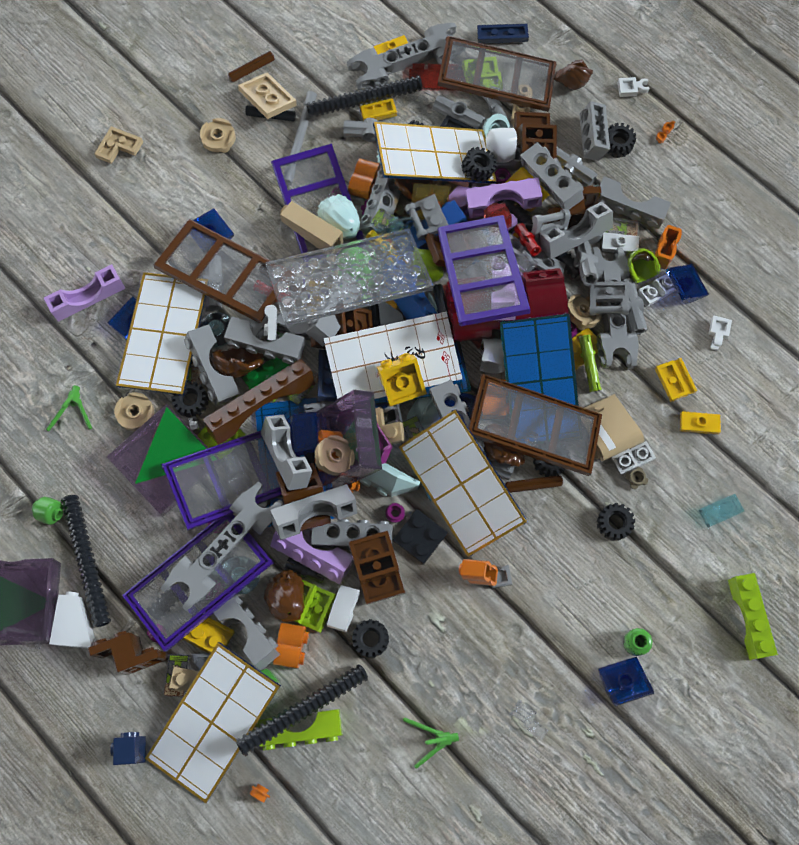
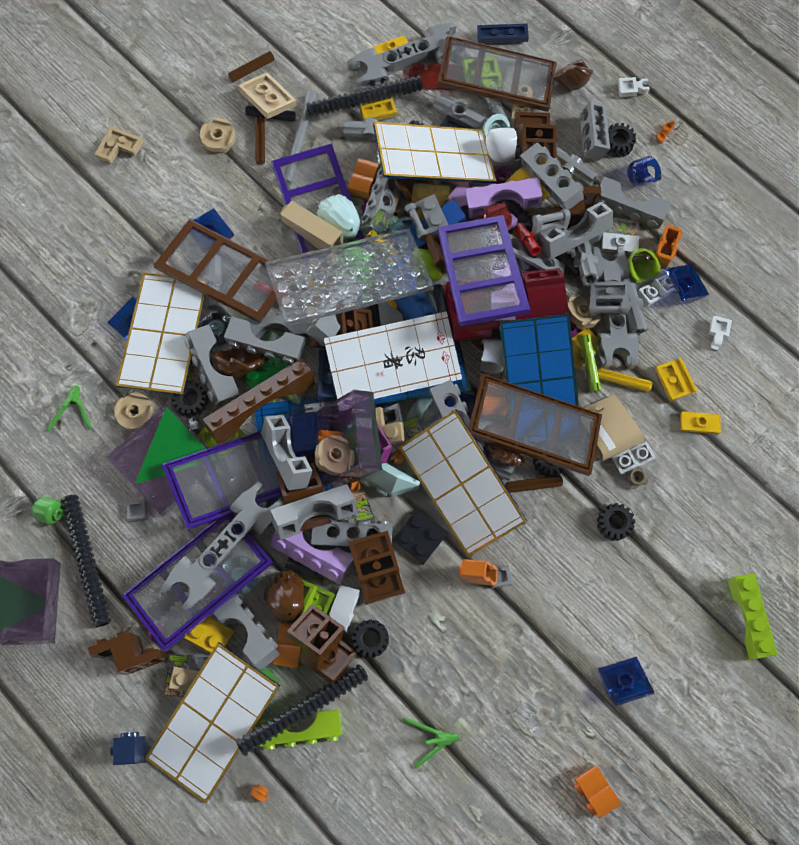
(66, 303): lavender arch -> none
(72, 623): white slope -> none
(136, 510): none -> light grey tile
(259, 140): none -> reddish brown axle
(271, 328): white plate -> none
(321, 643): none -> reddish brown bracket
(364, 511): none -> tile
(395, 506): magenta plate -> none
(397, 457): none -> orange plate
(401, 379): yellow plate -> none
(484, 158): black tyre -> none
(525, 262): clear plate -> none
(597, 792): none -> orange brick
(625, 380): none -> yellow axle
(638, 172): none -> clear blue helmet
(642, 644): bright green head -> none
(721, 510): clear light blue tile -> none

